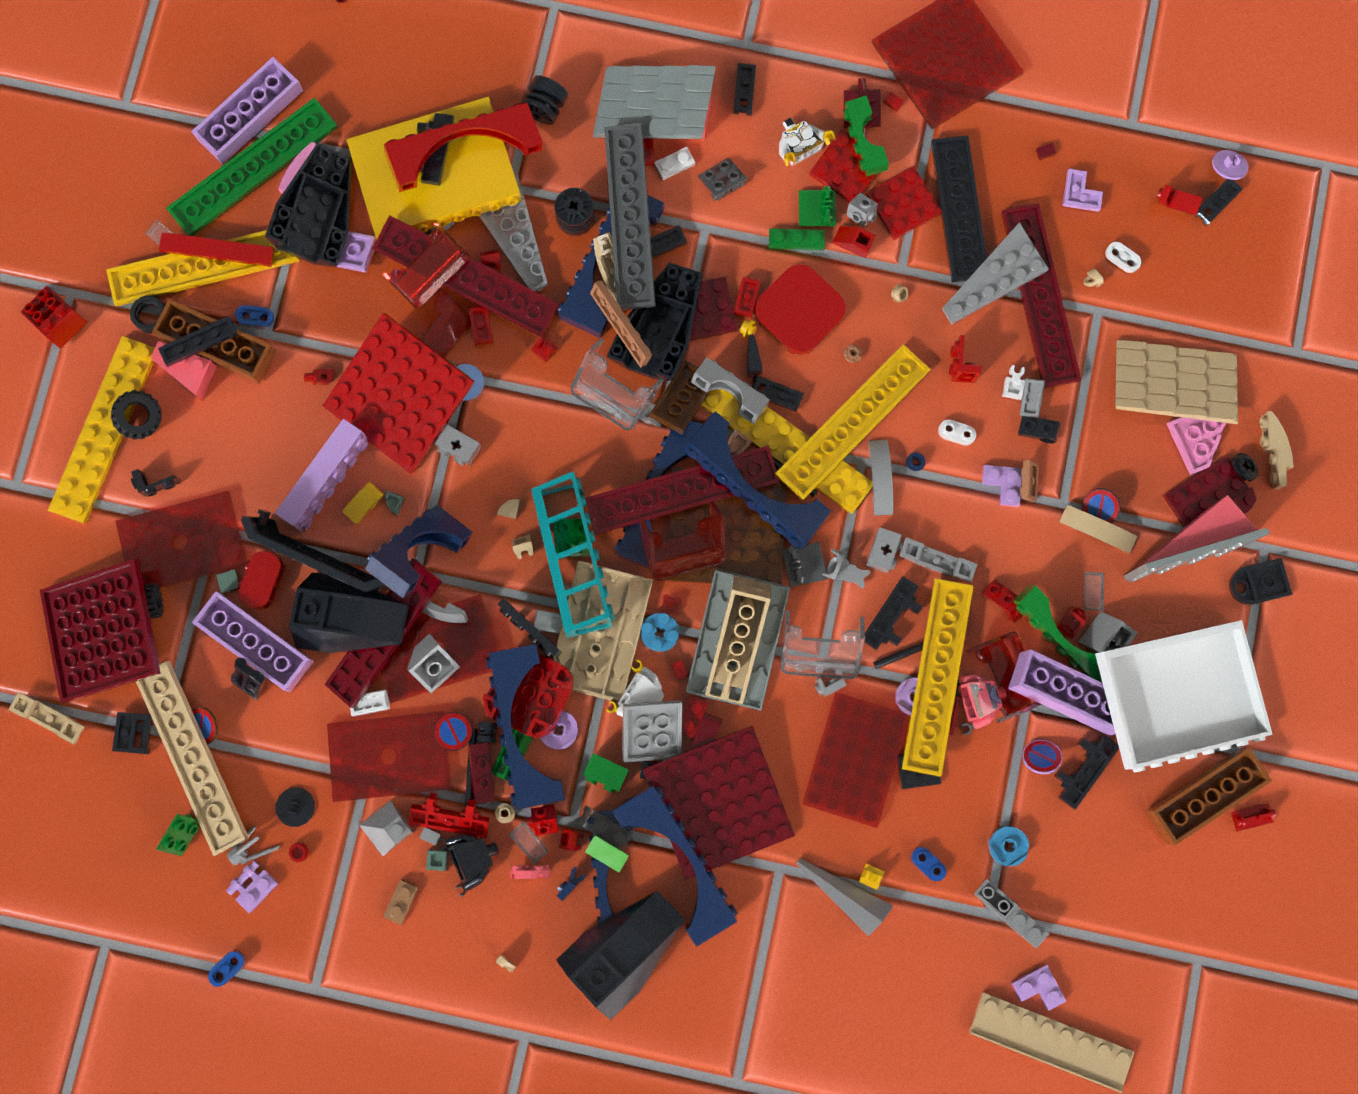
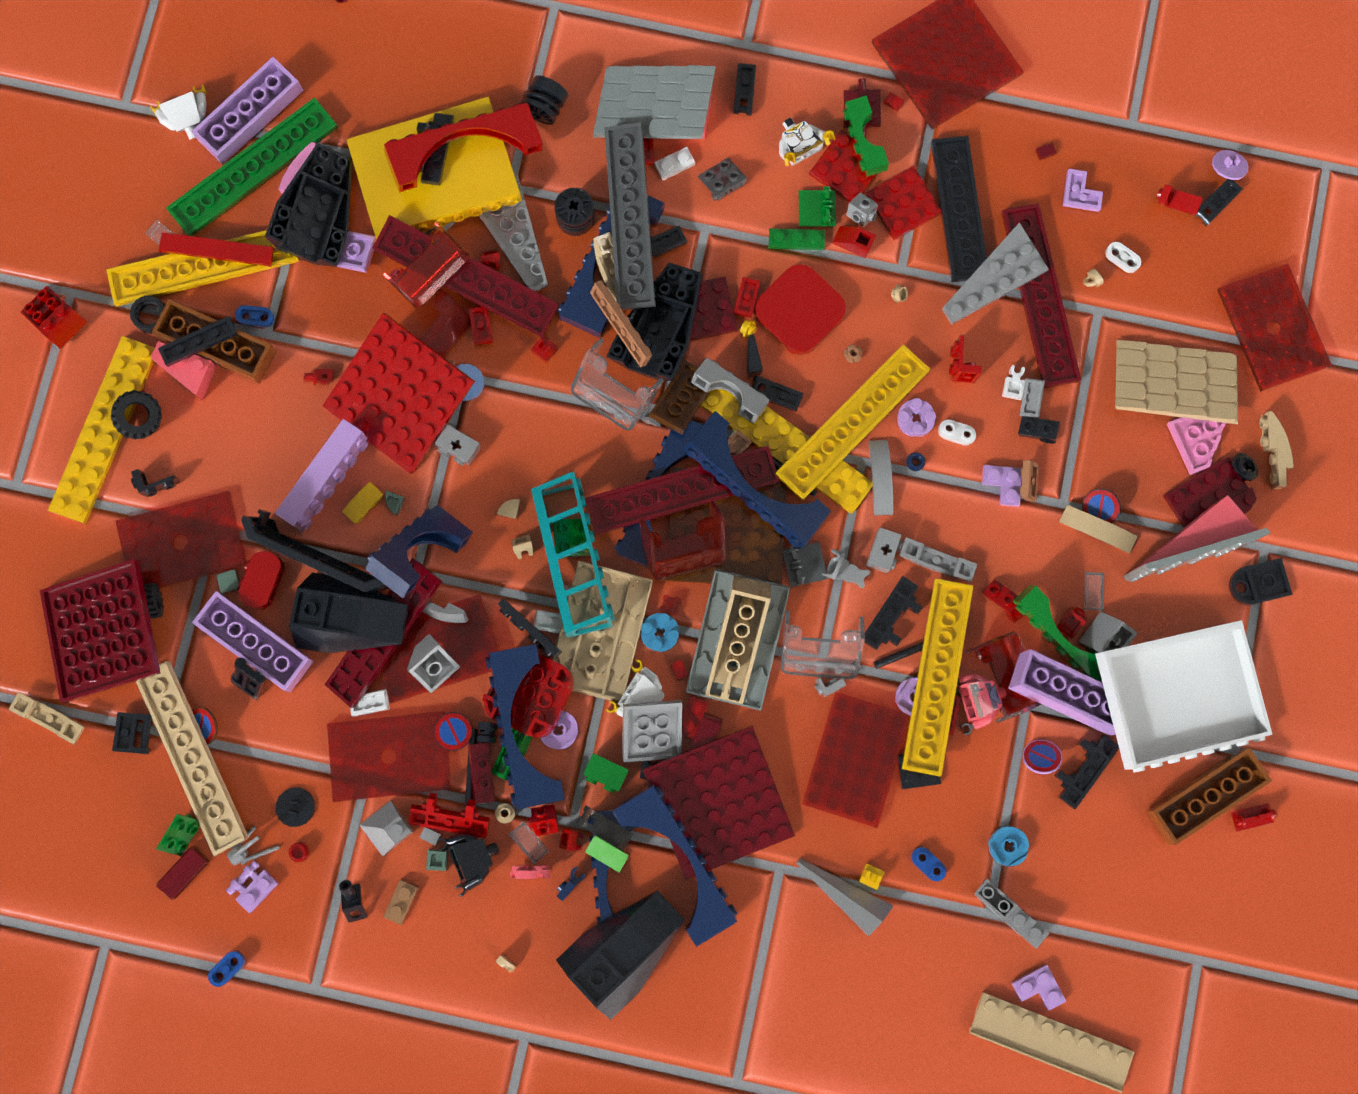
(182, 873): none -> dark red piece
(183, 112): none -> white torso
(352, 901): none -> black bracket
(916, 407): none -> lavender plate
(1274, 298): none -> clear red plate

